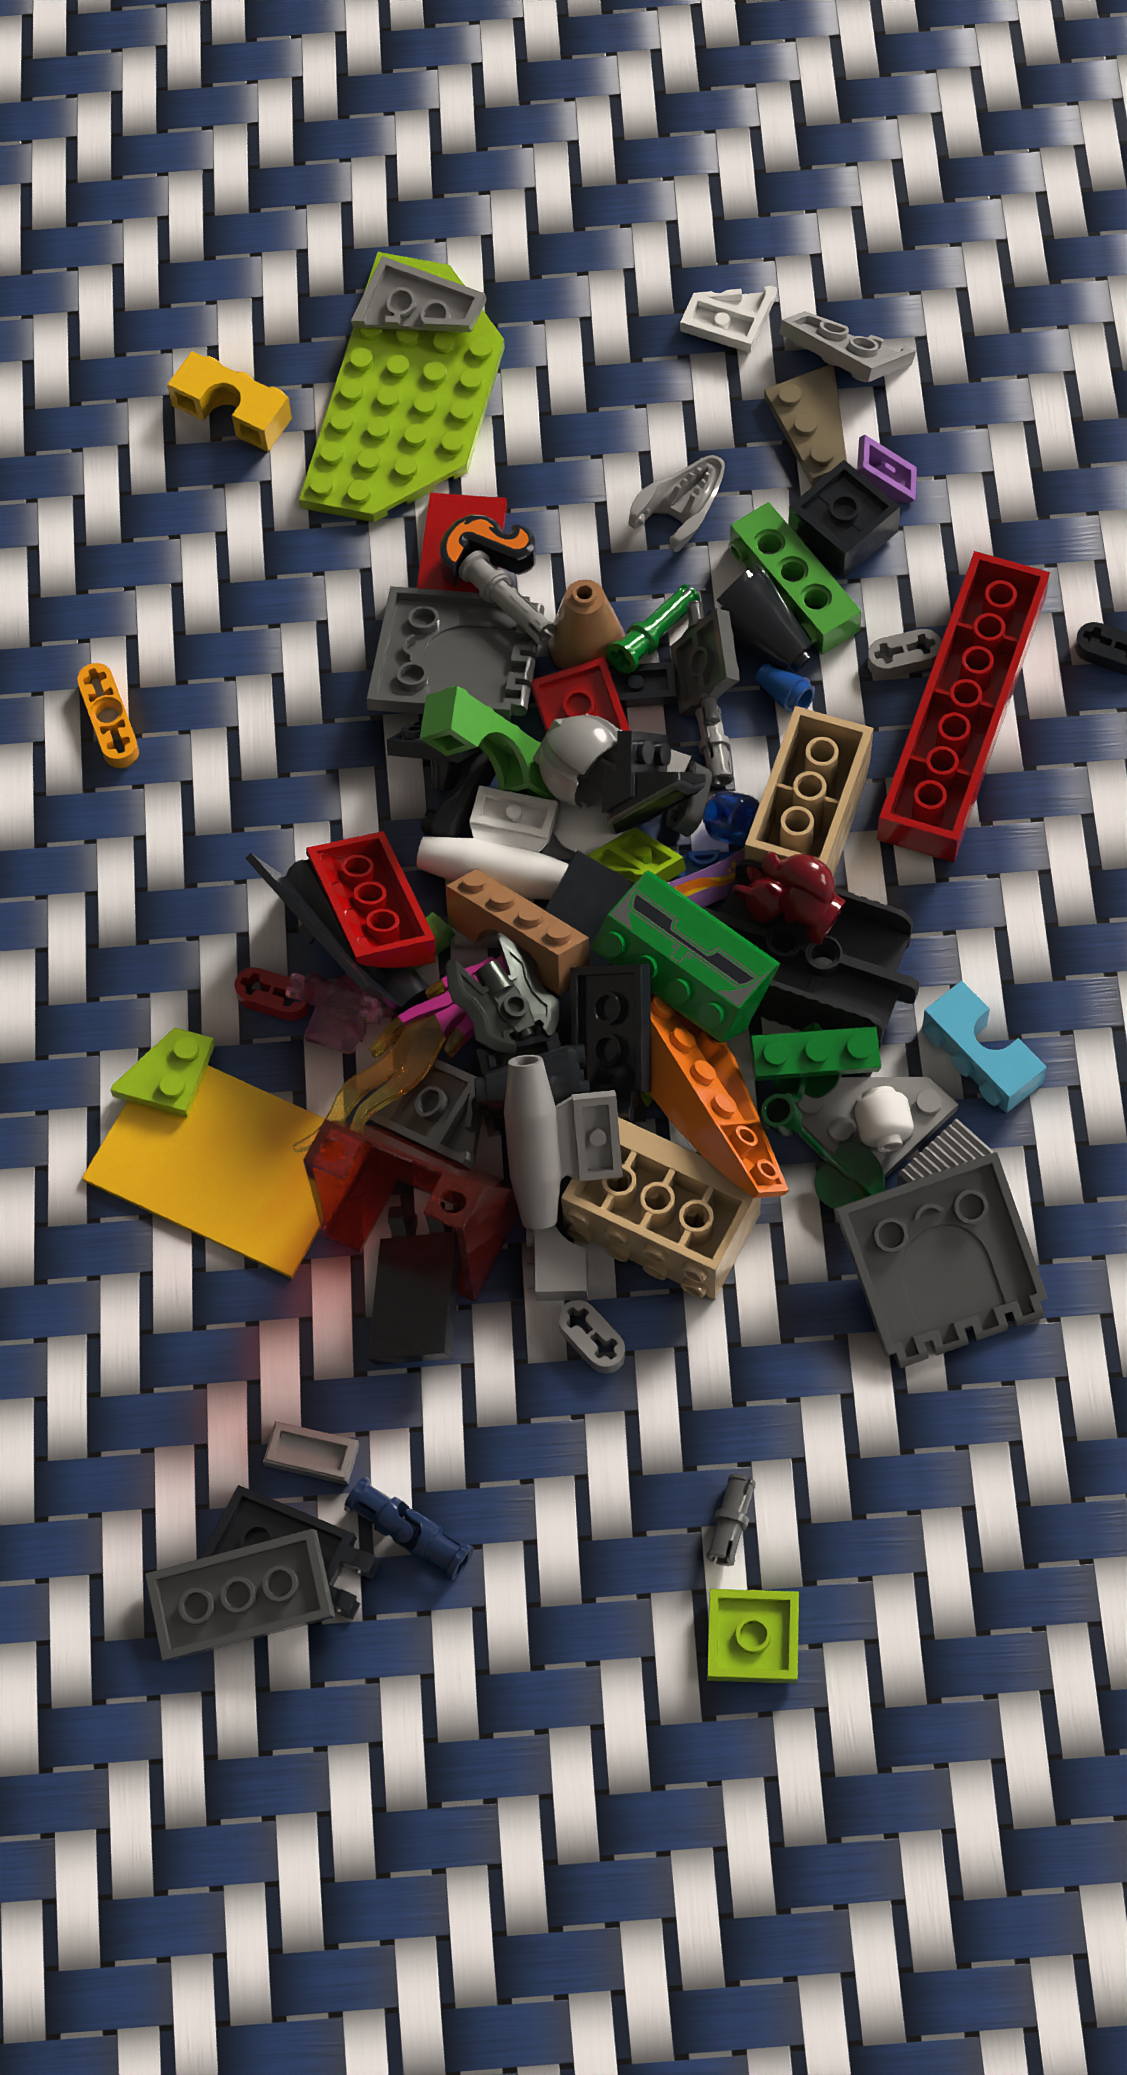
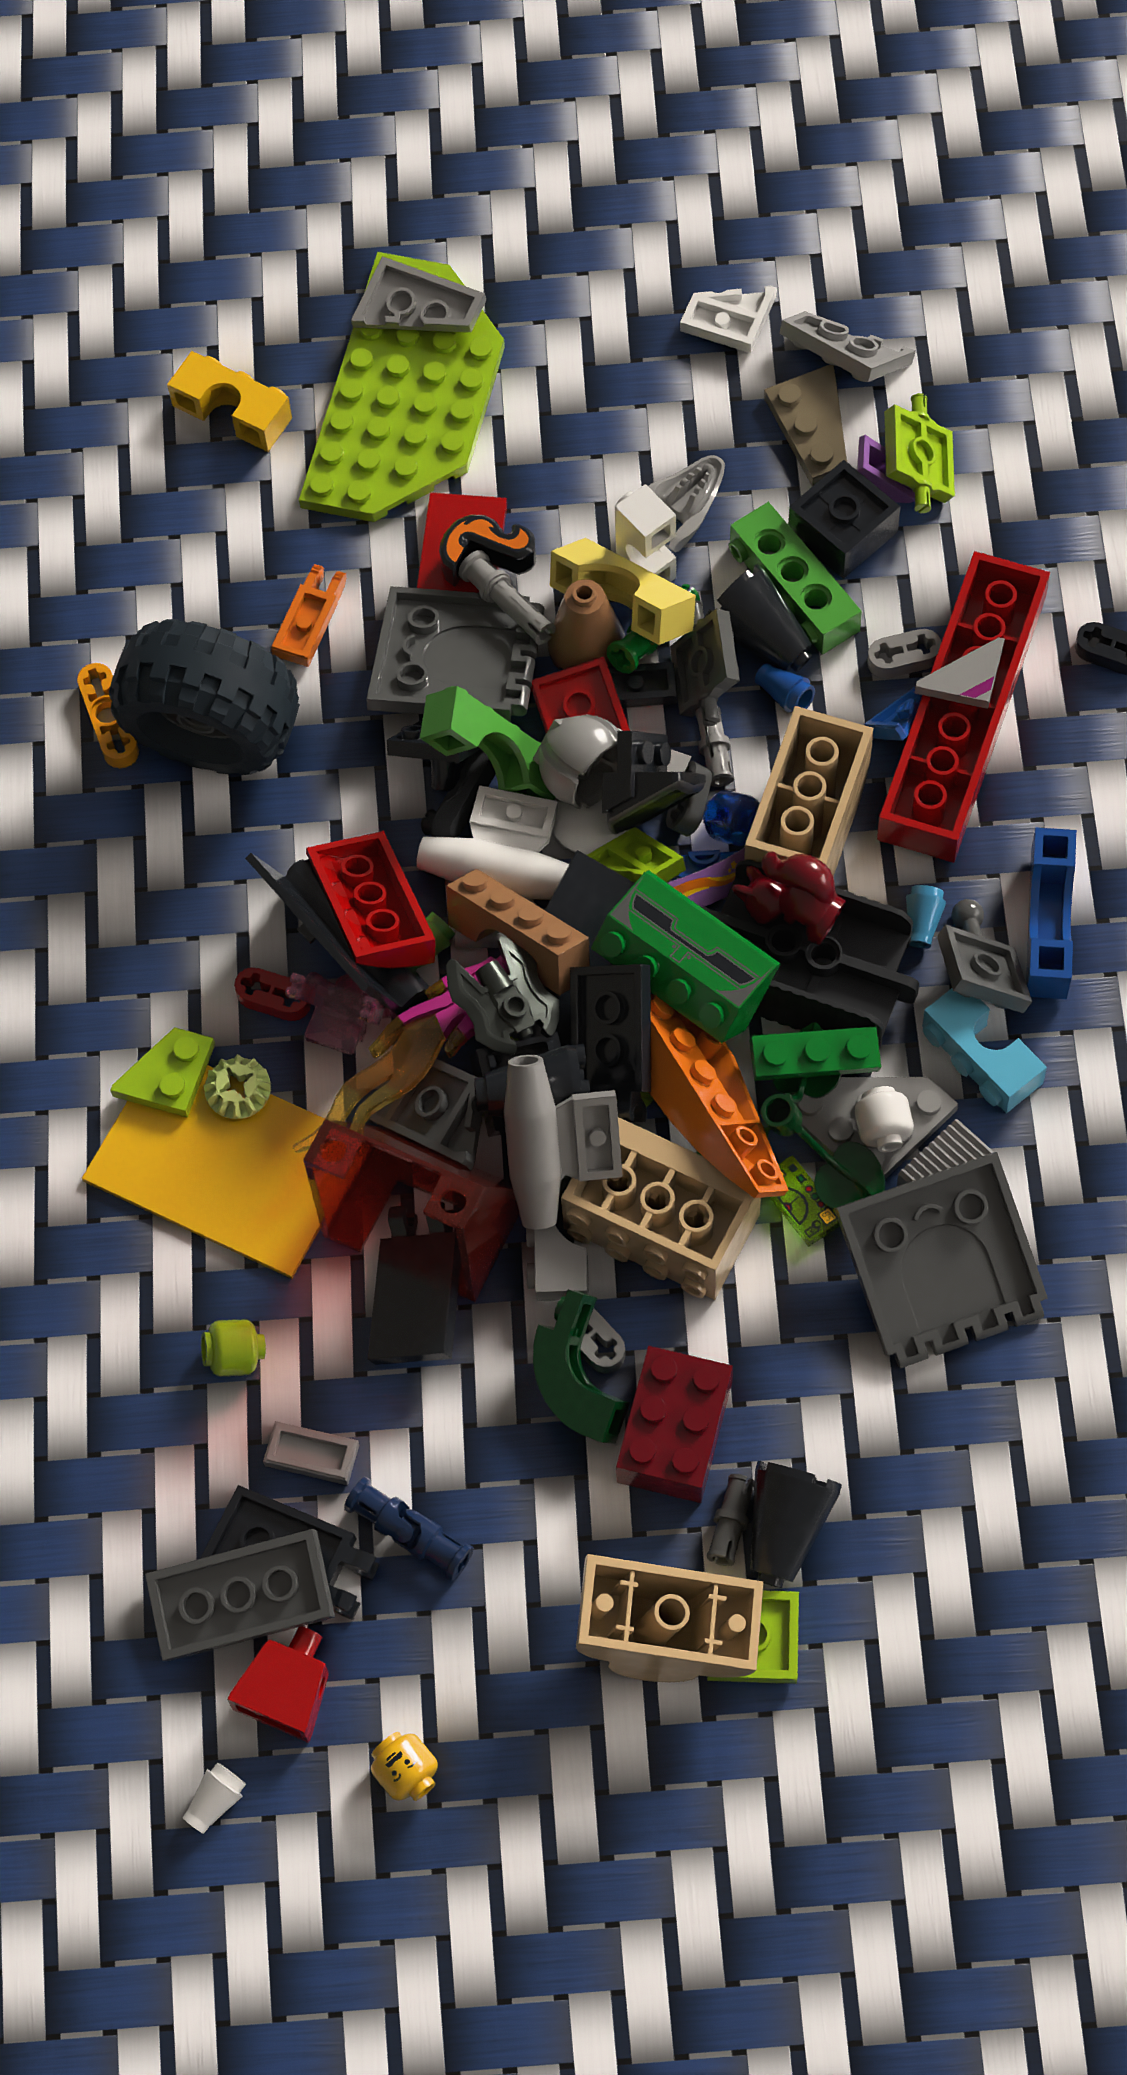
(204, 697): none -> black wheel
(214, 1796): none -> white cone
(230, 1103): none -> yellowish green gear
(232, 1347): none -> lime head
(284, 1685): none -> red torso
(308, 617): none -> orange hinge
(404, 1766): none -> yellow head
(562, 1376): none -> dark green arch
(643, 529): none -> white arch
(658, 606): none -> light yellow arch
(668, 1620): none -> tan brick
(674, 1424): none -> dark red brick
(786, 1519): none -> black cone
(802, 1205): none -> clear neon green tile
(897, 718): none -> blue tile
(919, 453): none -> lime plate
(925, 909): none -> dark azure cone
(967, 678): none -> light grey tile
(981, 965): none -> dark grey plate
(1050, 913): none -> blue arch

